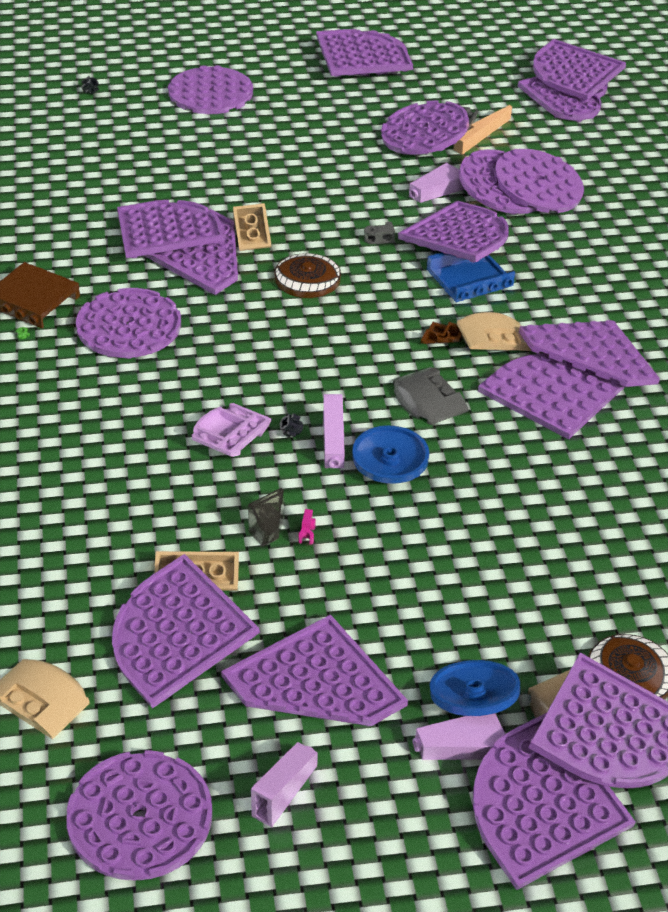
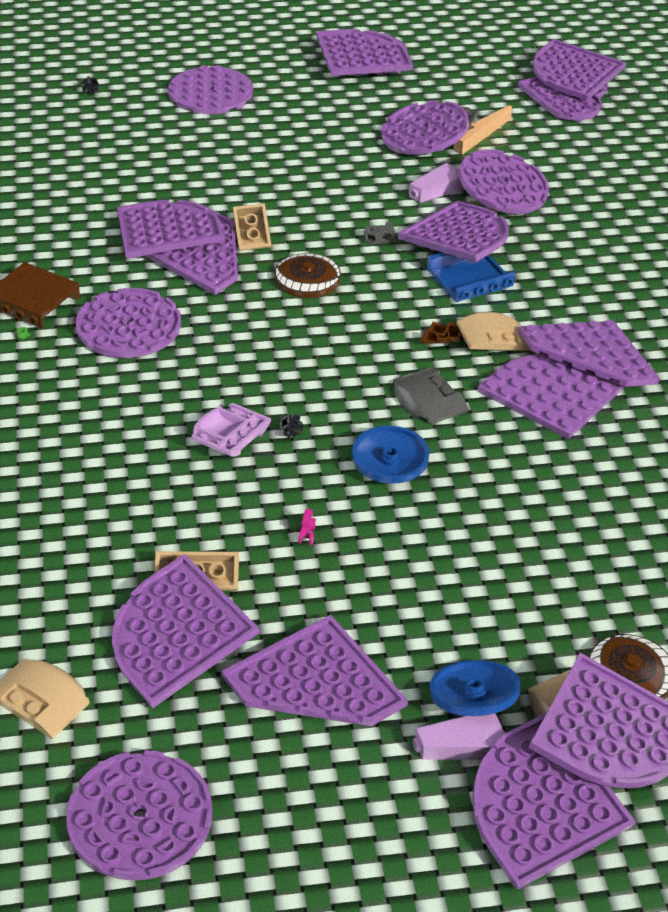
(266, 517): clear smoke slope -> none
(281, 783): lavender slope -> none
(333, 430): lavender slope -> none
(539, 180): medium lavender plate -> none

